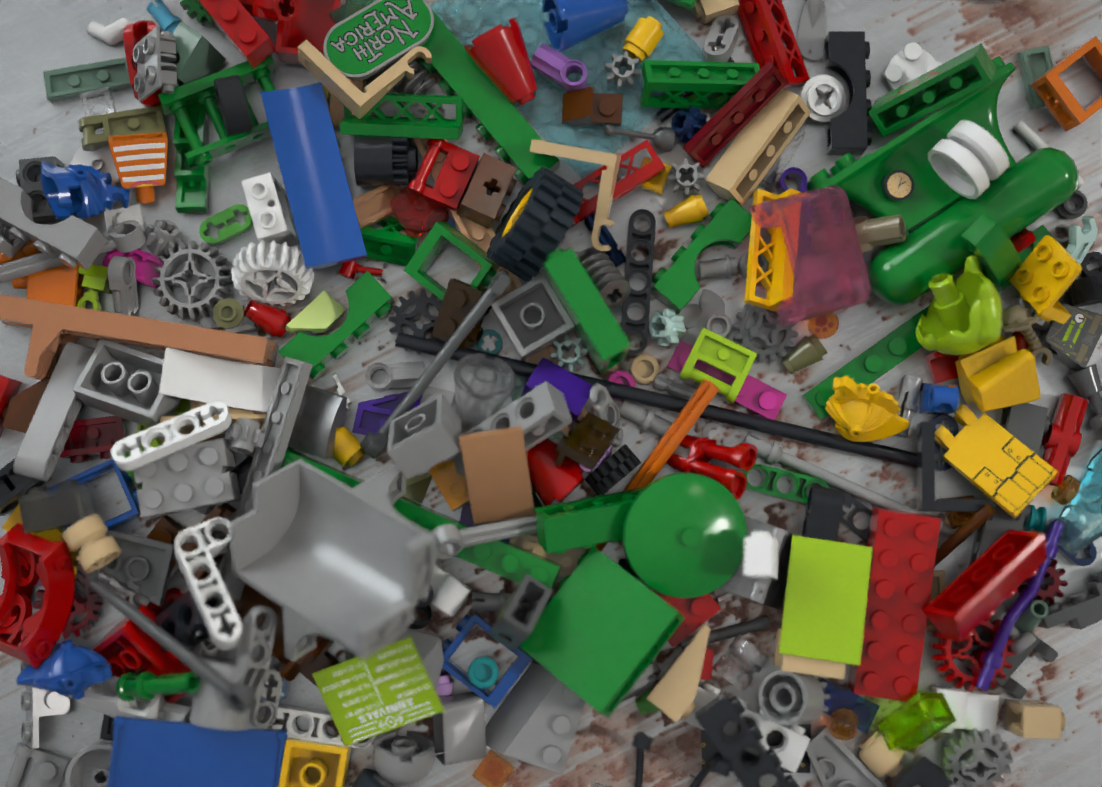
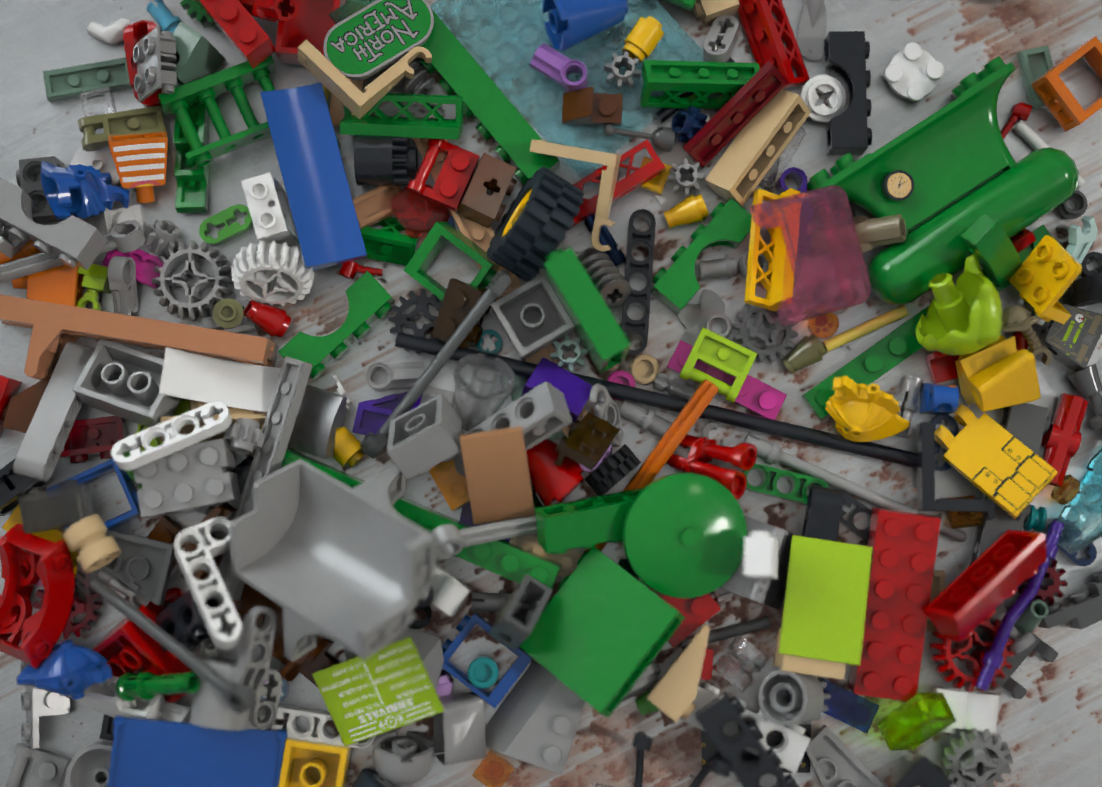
(233, 105): black tyre -> none
(318, 315): yellowish green tile -> none
(417, 487): olive slope -> none
(505, 61): red cone -> none
(666, 327): light aqua gear -> none
(844, 716): clear orange bush -> none
(865, 328): none -> light yellow bar
(878, 758): tan head -> none
(933, 90): green brick -> none
(963, 532): reddish brown bar -> none
(968, 159): white wheel -> none
(1018, 111): none -> red hand
(1034, 719): tan brick -> none

